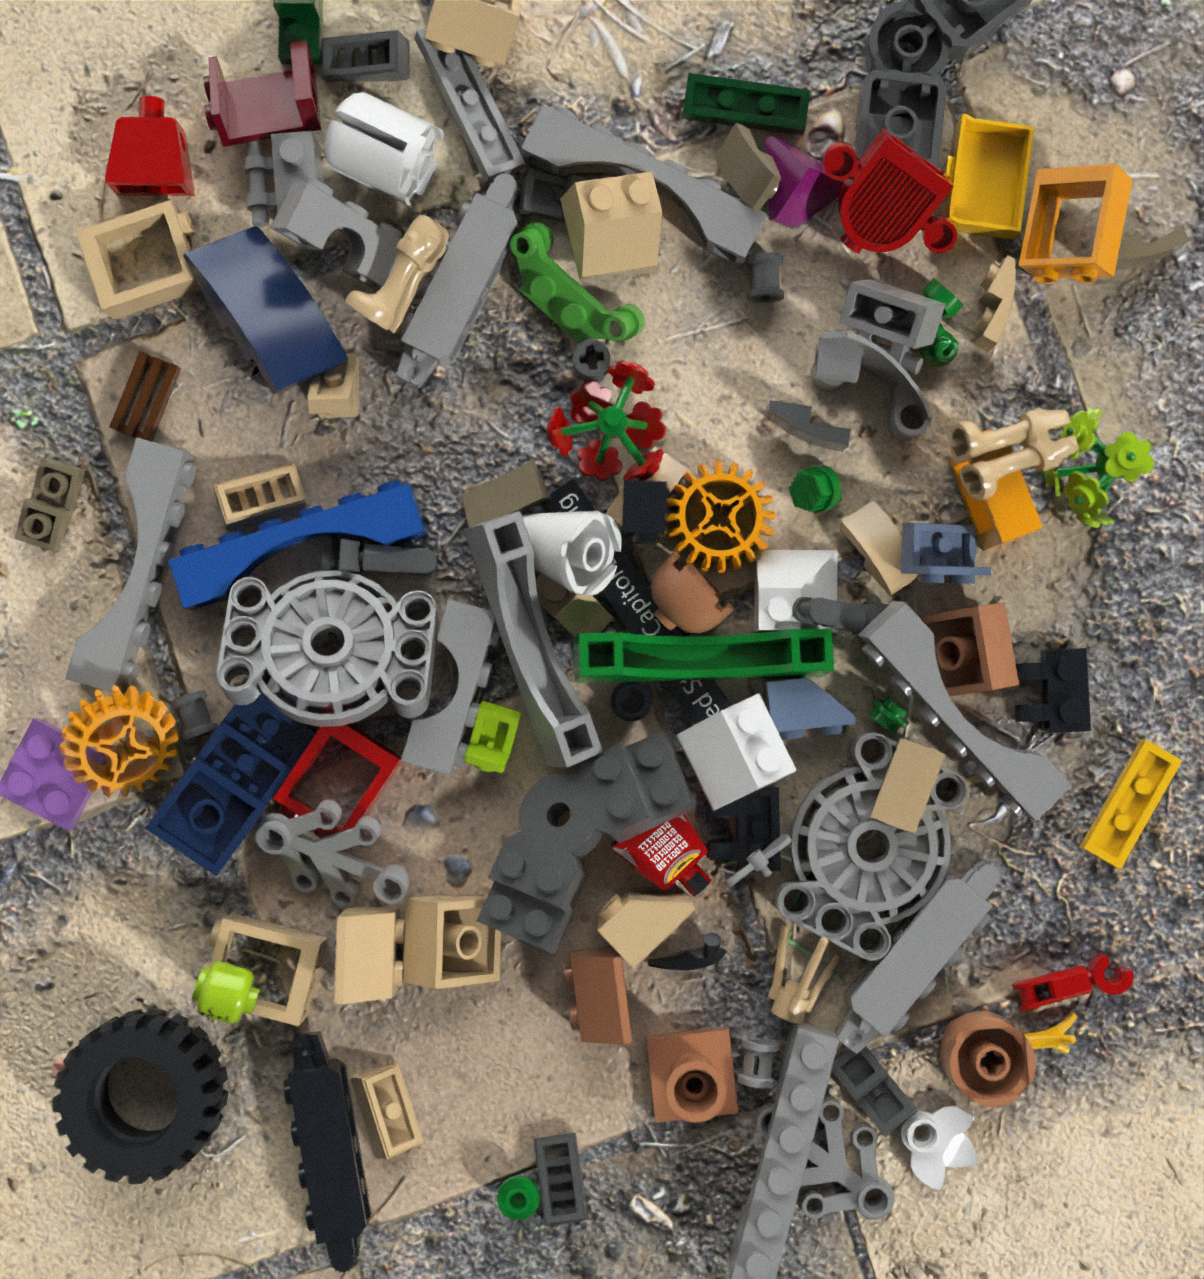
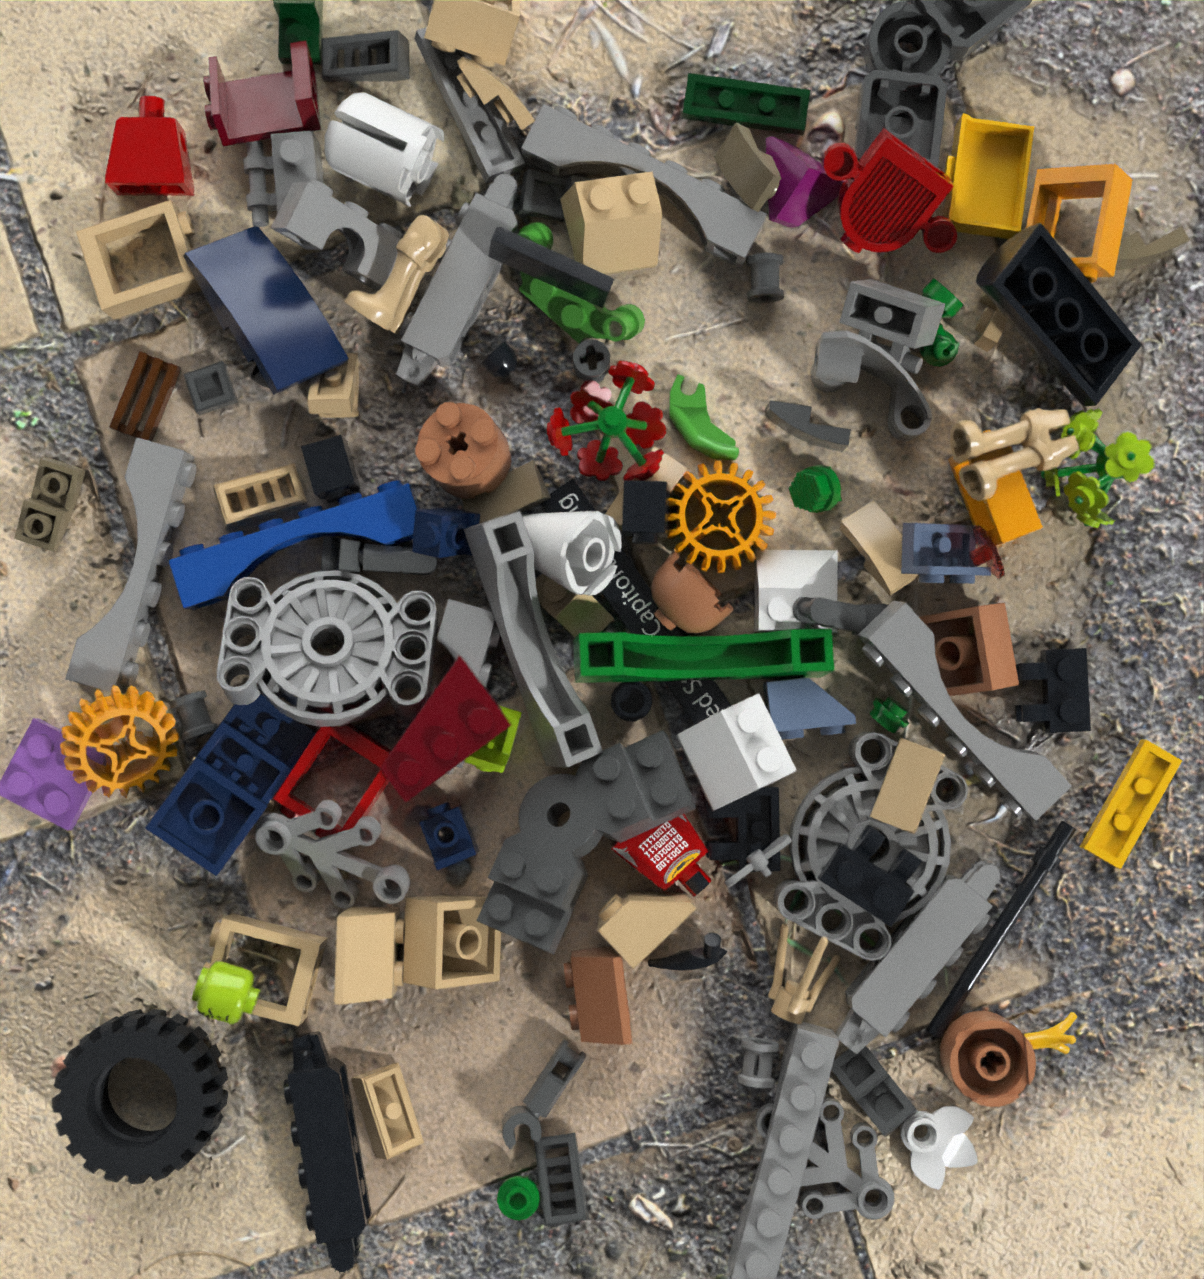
(211, 388): none -> dark grey tile
(331, 468): none -> black brick
(441, 531): none -> dark blue brick
(445, 732): none -> dark red wedge
(463, 450): none -> nougat brick
(463, 843): none -> dark blue brick
(481, 81): none -> tan slope
(501, 361): none -> black hinge
(542, 1095): none -> dark grey piece
(550, 267): none -> black tile
(690, 1054): nougat plant -> none
(693, 422): none -> bright green piece
(867, 884): none -> black plate
(986, 552): none -> clear red piece
(1045, 861): none -> black bar
(1058, 313): none -> black brick
(1074, 983): red piece -> none

